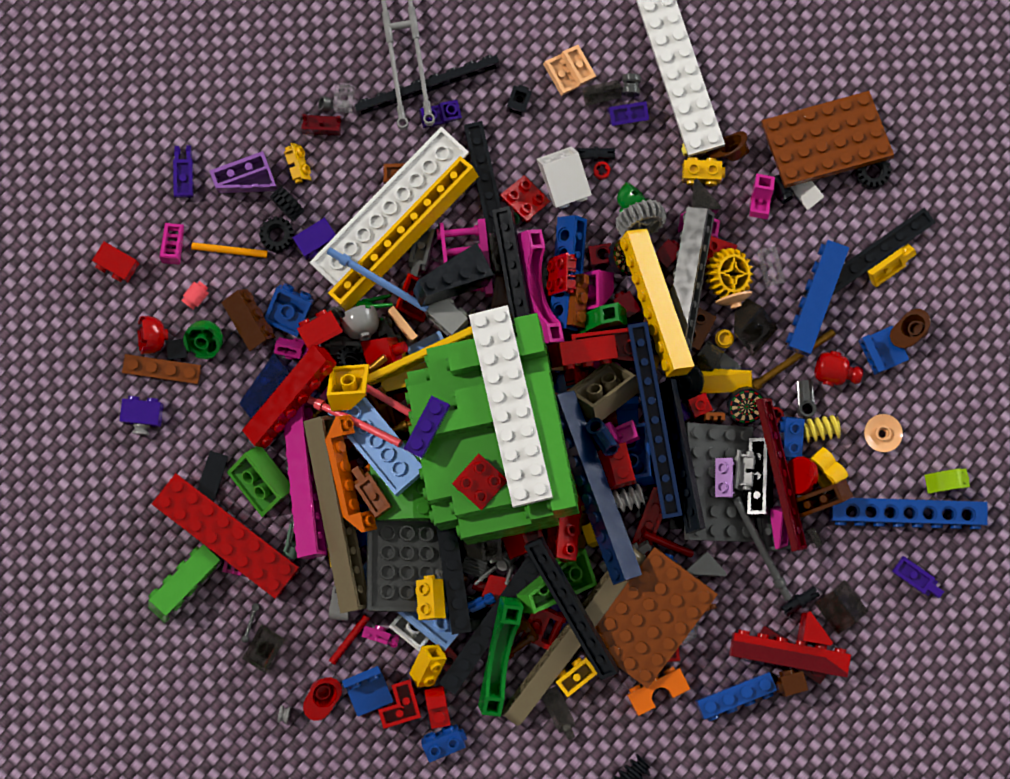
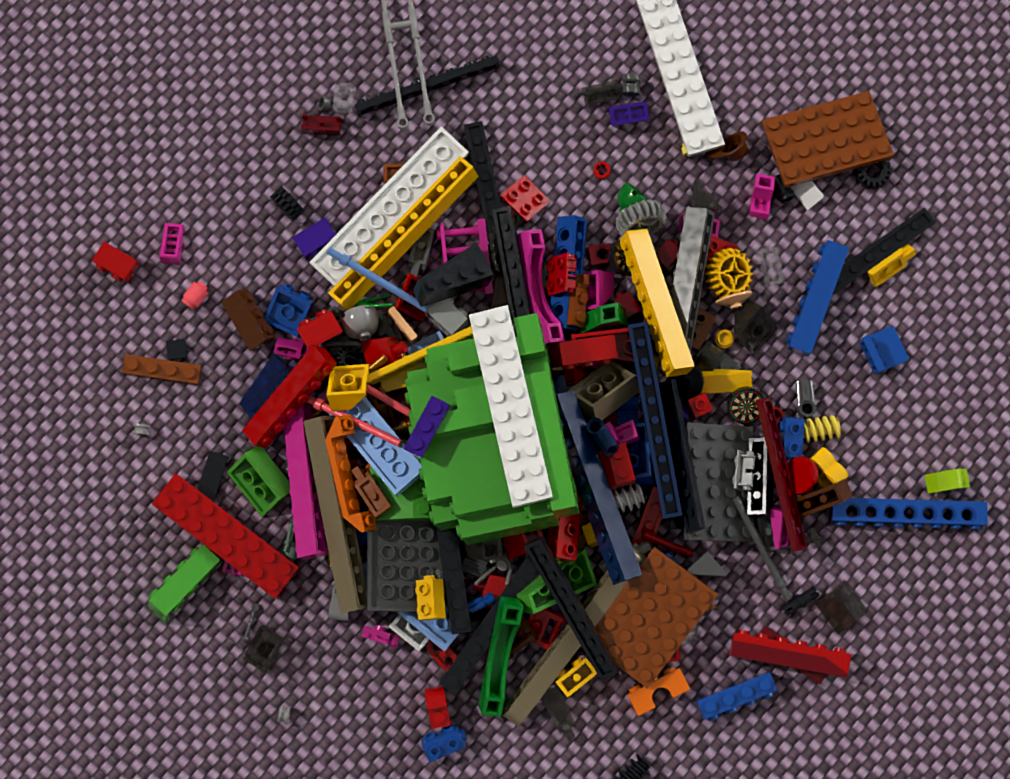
(141, 412): dark purple brick -> none
(151, 335): red cylinder -> none
(183, 174): dark purple hinge -> none
(203, 339): green cylinder -> none
(229, 250): light orange bar -> none
(244, 175): medium lavender wedge -> none
(269, 226): black tyre -> none
(296, 155): yellow hinge -> none
(322, 698): red piece -> none
(349, 639): red bar -> none
(368, 691): blue bracket -> none
(406, 707): red brick -> none
(428, 665): yellow brick -> none
(443, 113): dark purple slope -> none
(479, 481): red hinge -> none
(515, 107): black brick -> none
(564, 177): white slope -> none
(569, 70): light nougat slope -> none
(597, 153): black pin -> none
(706, 171): yellow brick -> none
(712, 417): dark orange tile -> none
(724, 477): lavender hinge -> none
(757, 383): pearl gold bar -> none
(790, 682): reddish brown brick -> none
(812, 631): red slope -> none
(835, 369): red piece -> none
(892, 430): light nougat dish -> none
(911, 328): reddish brown piece -> none
(917, 577): dark purple hinge -> none

